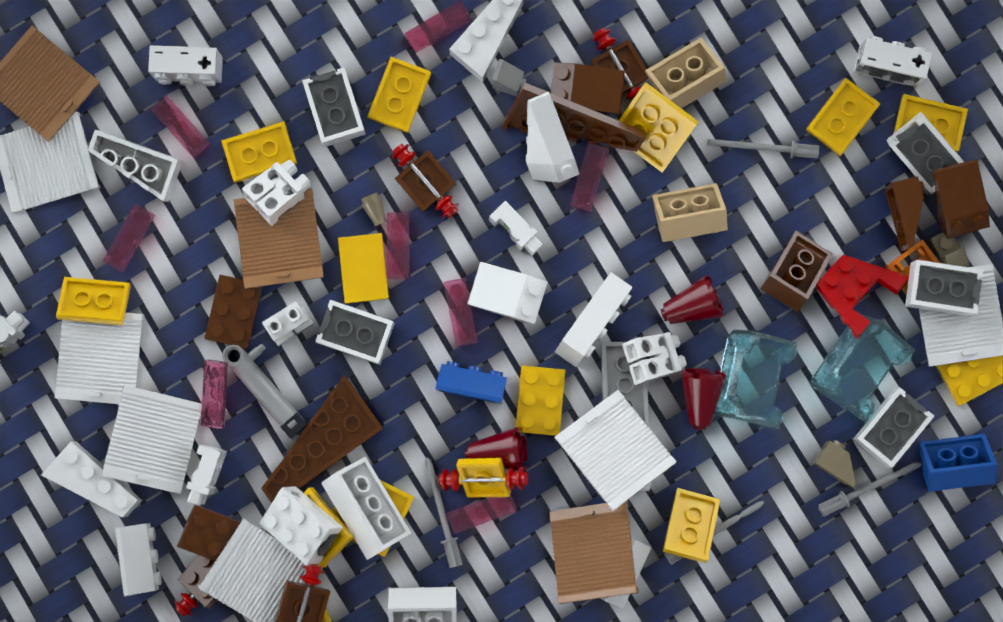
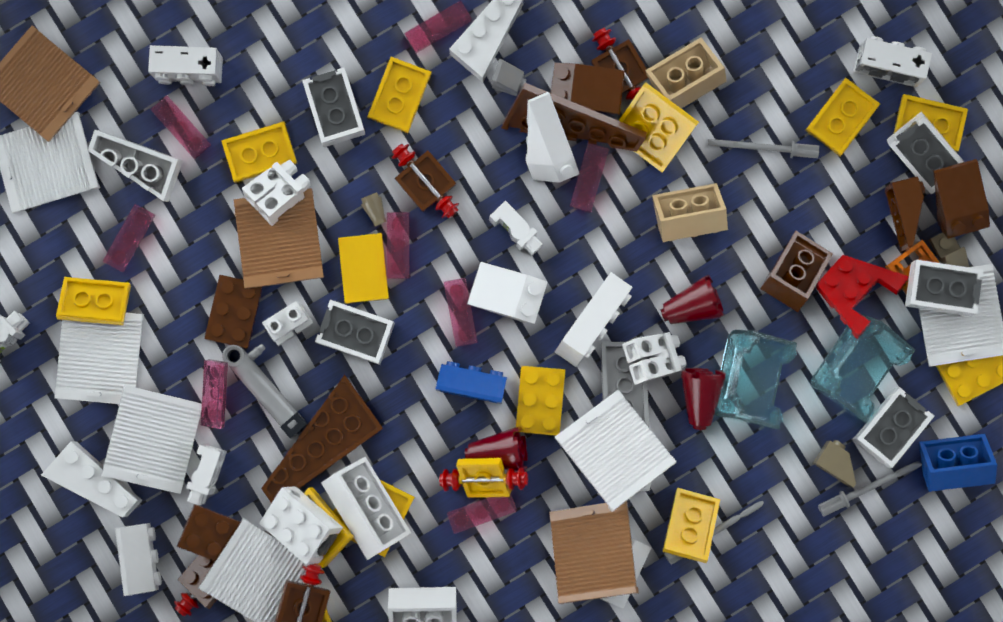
(450, 543): light grey piece -> none

